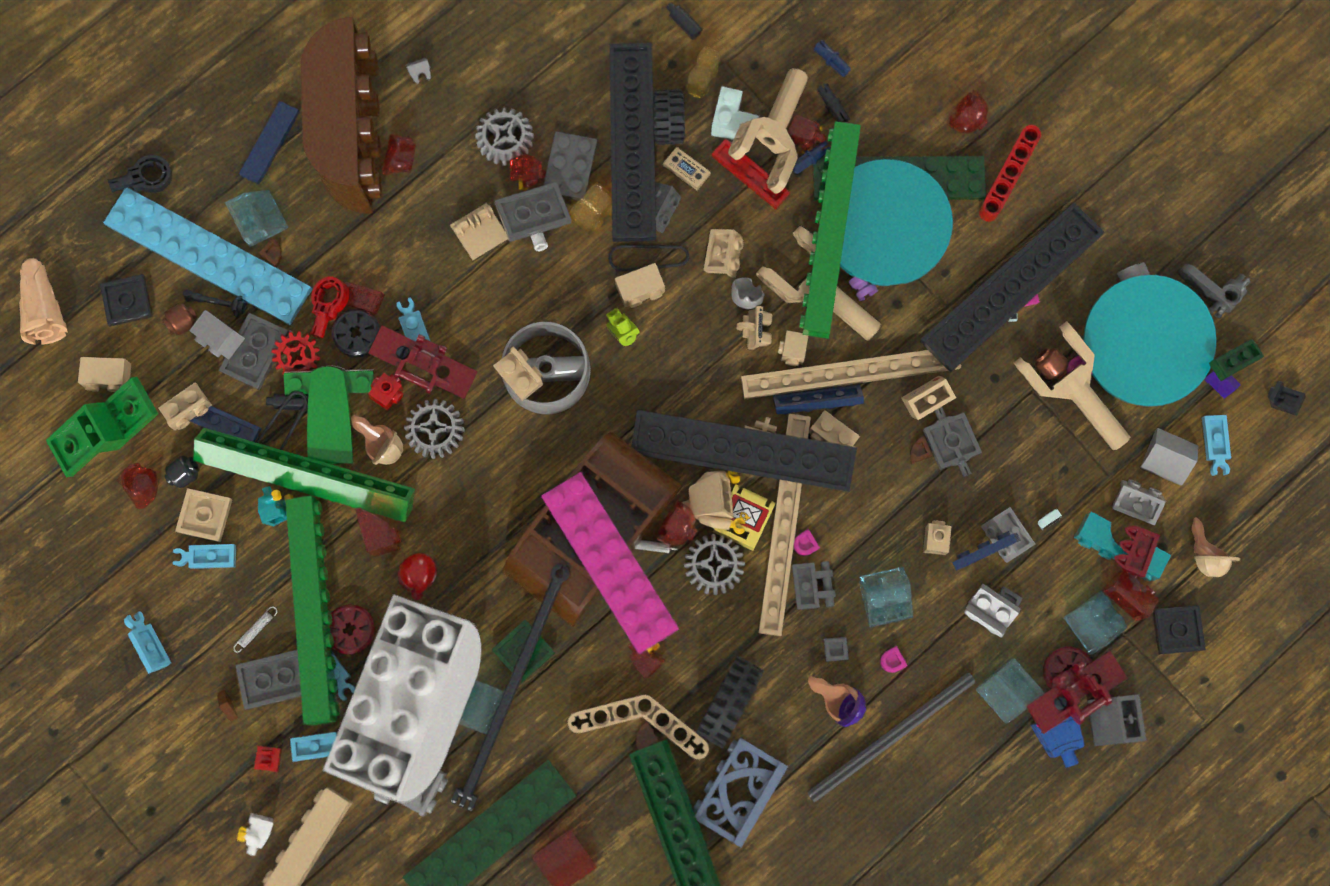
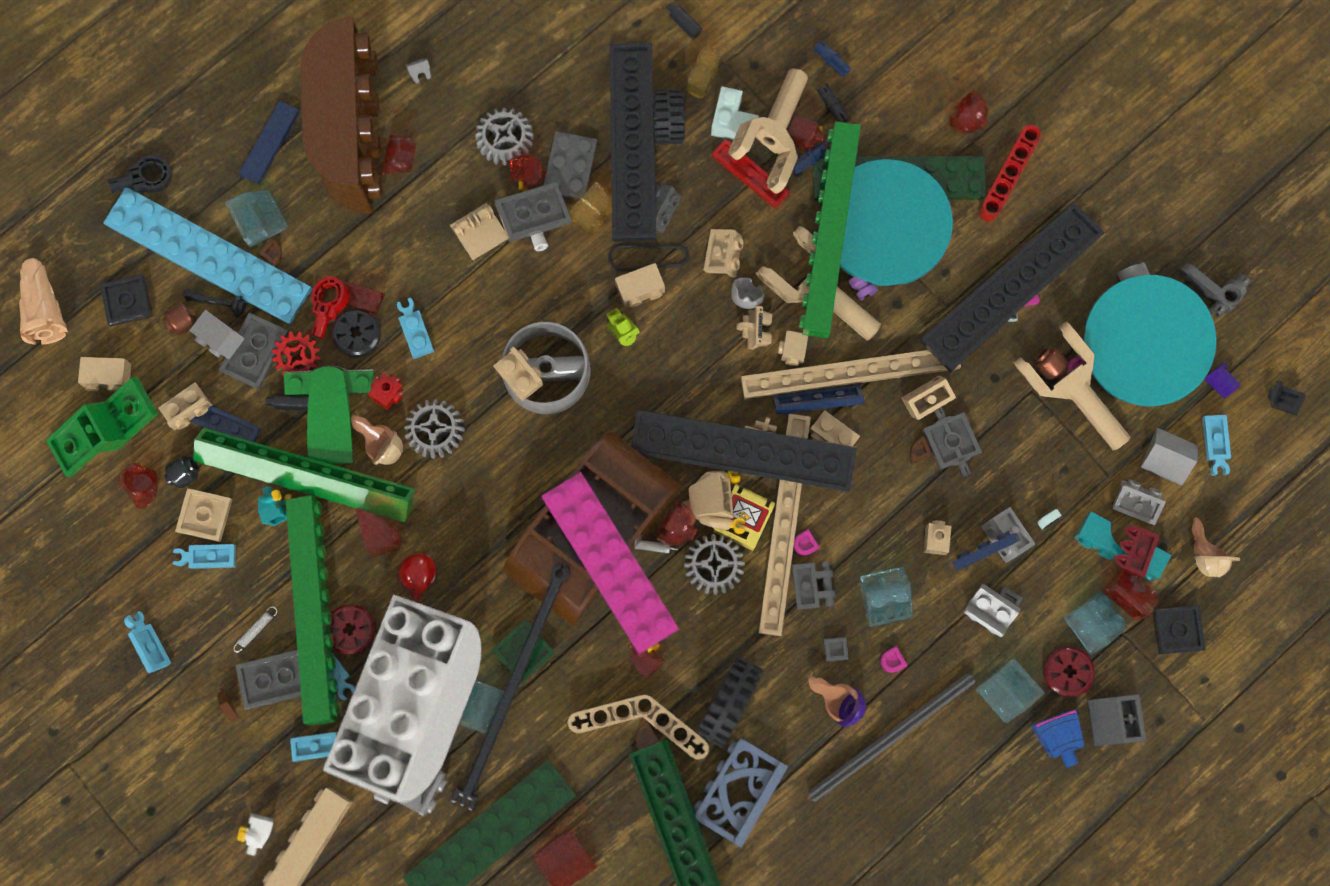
(268, 758): red tile -> none
(278, 412): black piece -> none
(426, 355): dark red piece -> none
(686, 168): tan tile -> none
(1071, 686): dark red piece -> none
(1236, 359): dark green tile -> none

